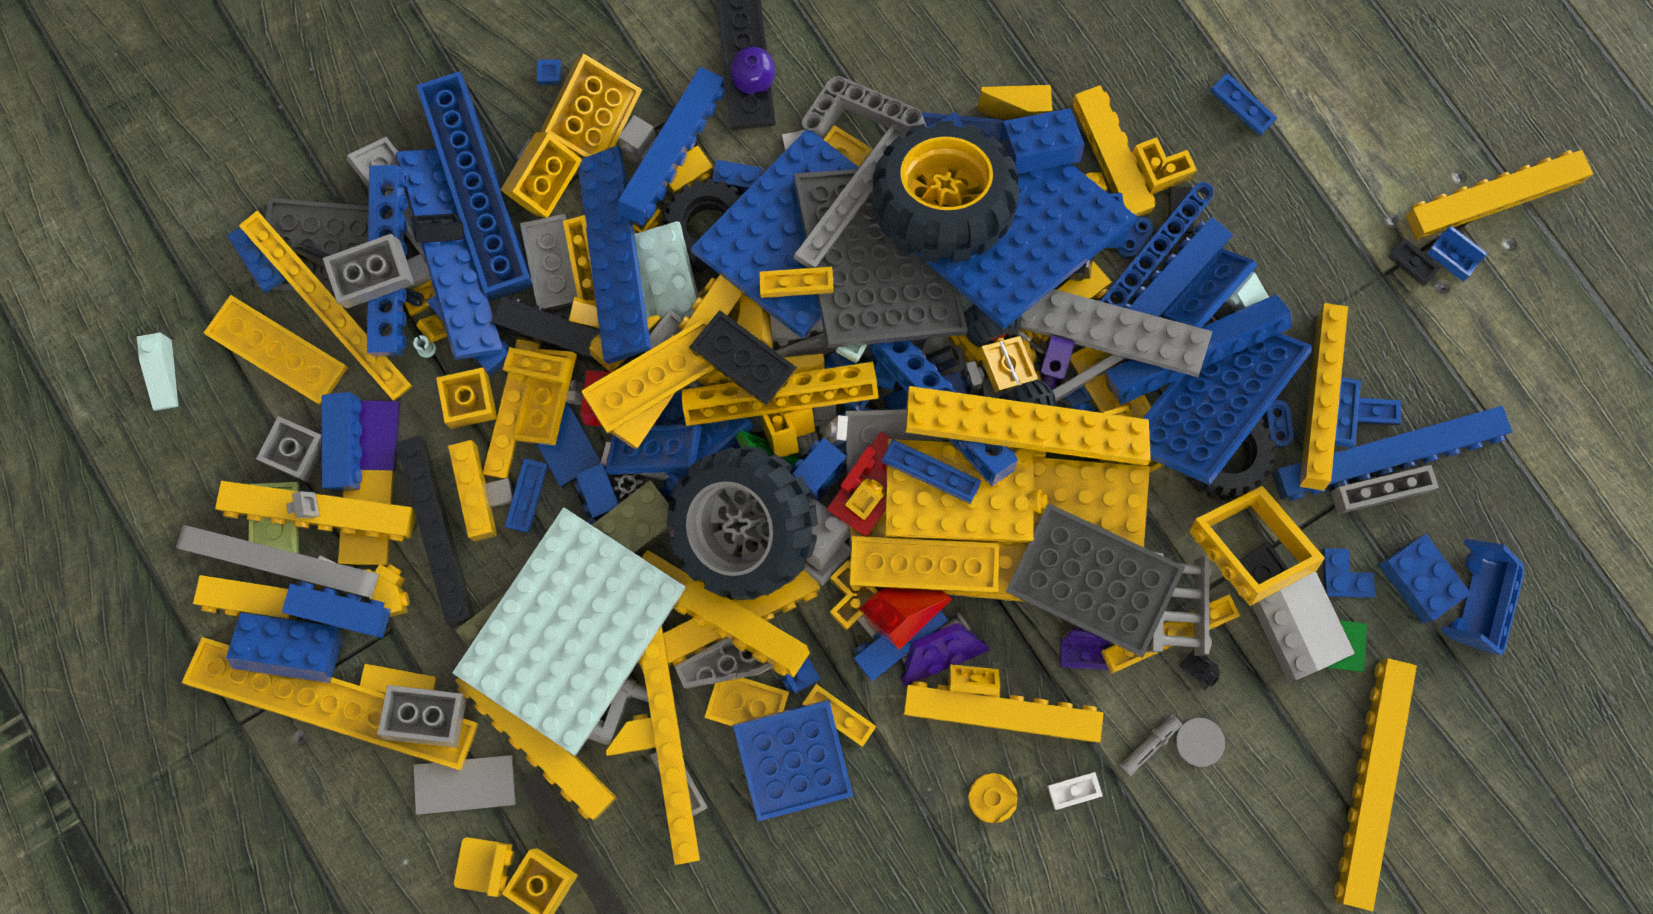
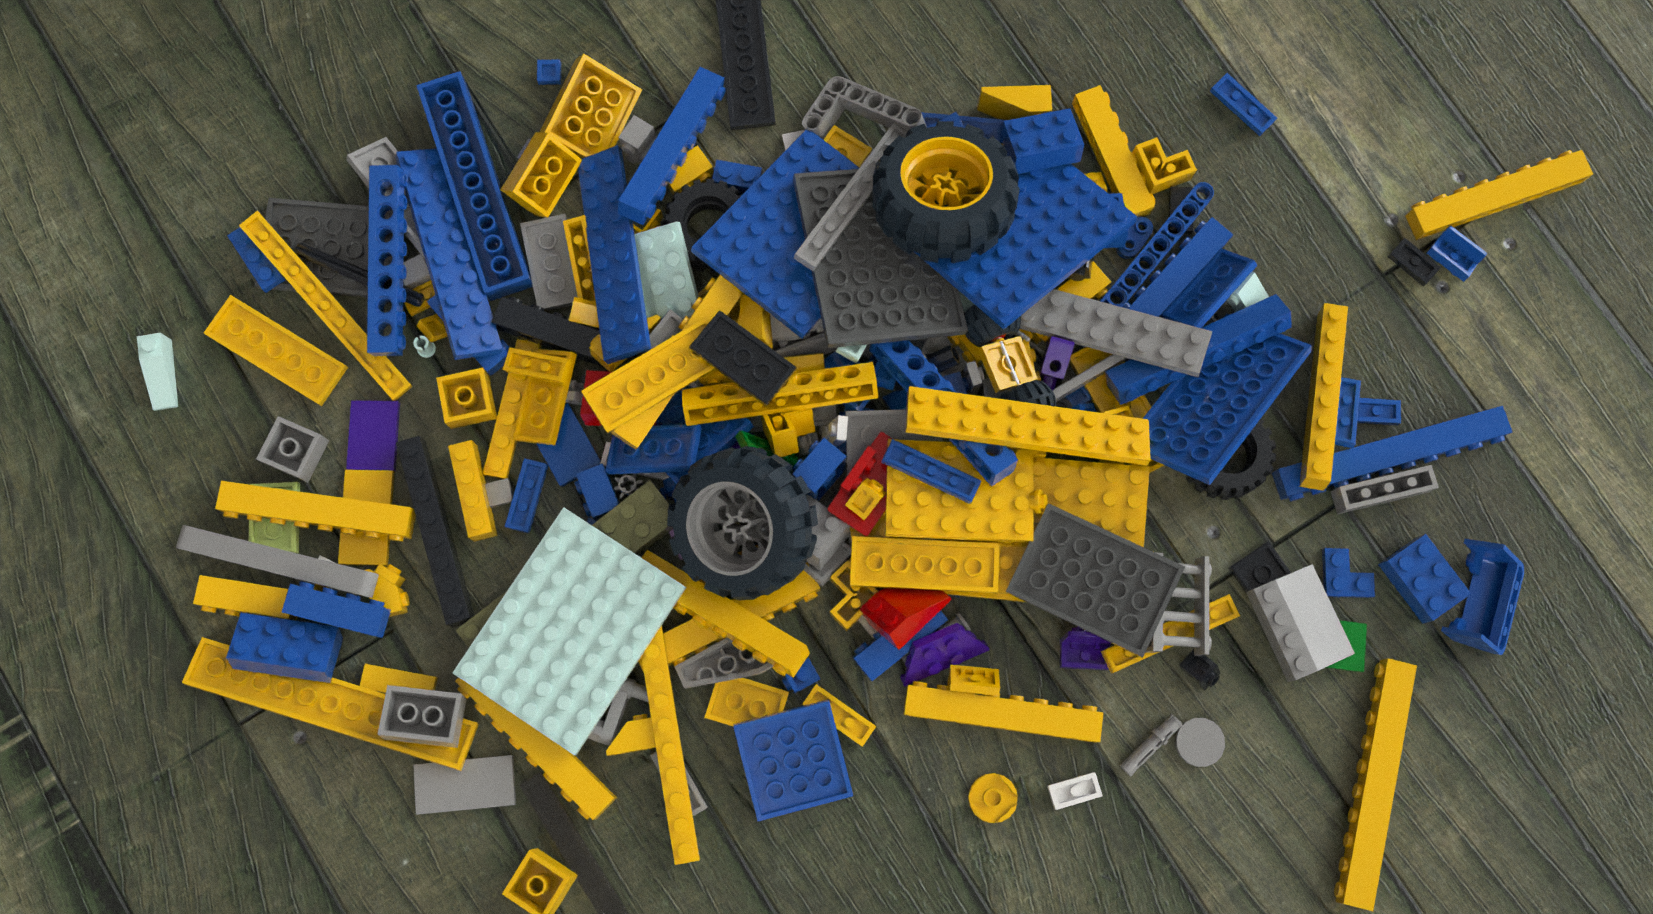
(303, 505): light grey tile -> none
(341, 442): blue brick -> none
(368, 271): light grey brick -> none
(437, 227): black slope -> none
(483, 866): yellow bracket -> none
(752, 70): dark purple cylinder -> none
(796, 282): yellow plate -> none
(1280, 424): blue plate -> none
(1281, 525): yellow window -> none

